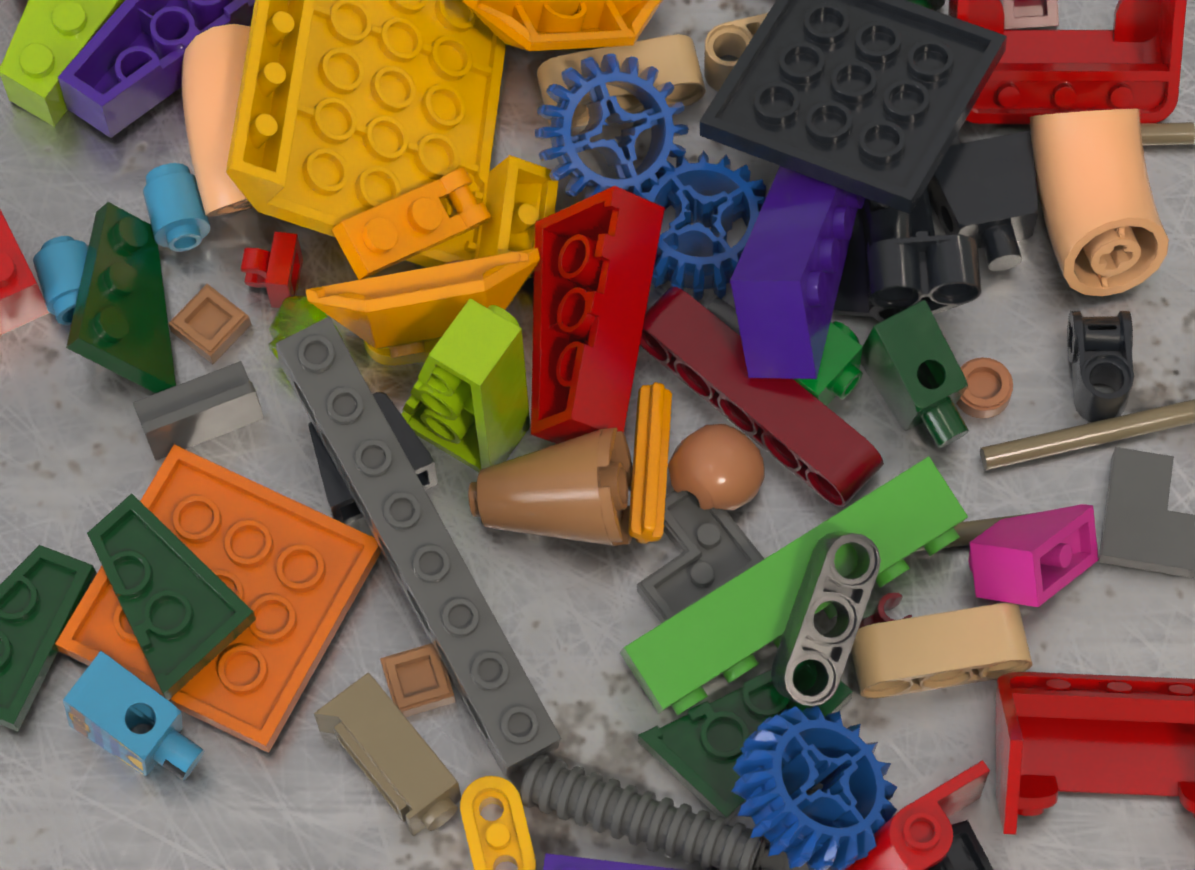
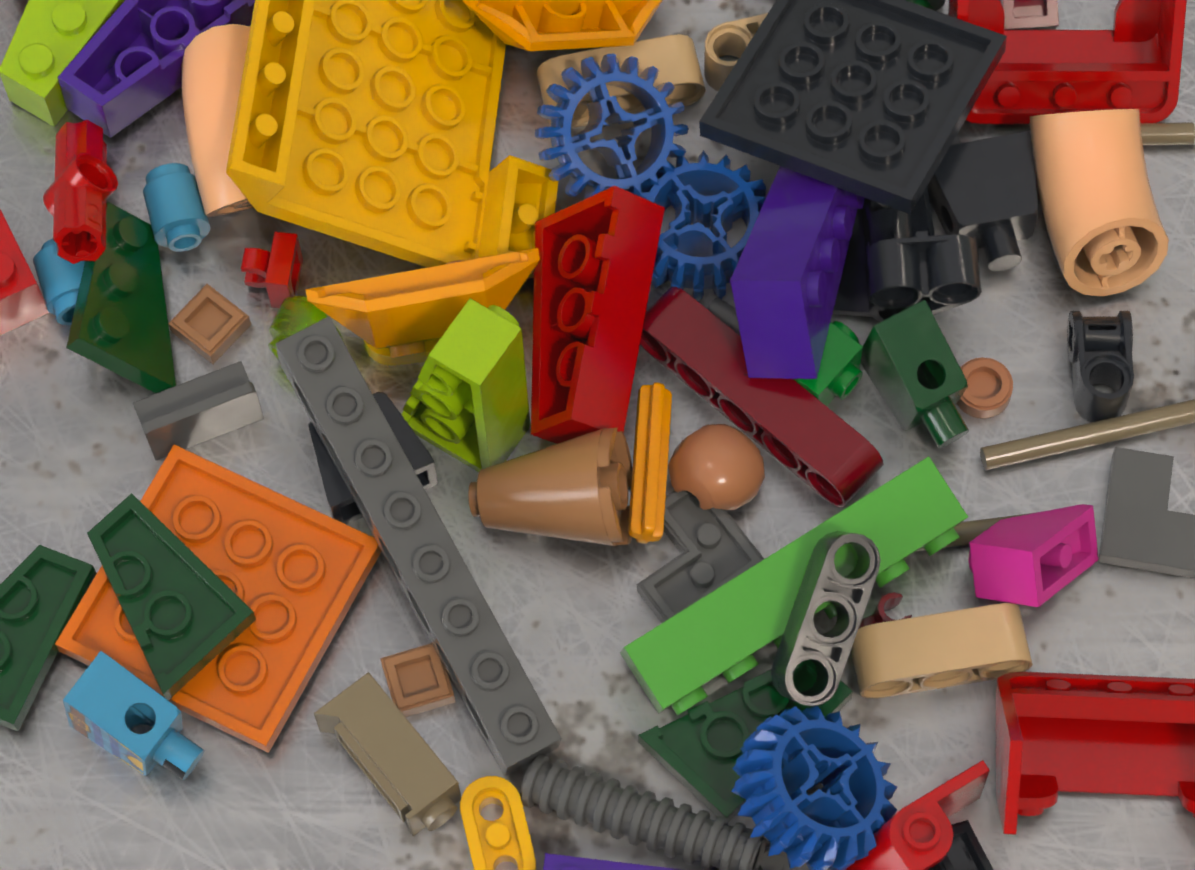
(80, 192): none -> red piece
(409, 224): light orange plate -> none

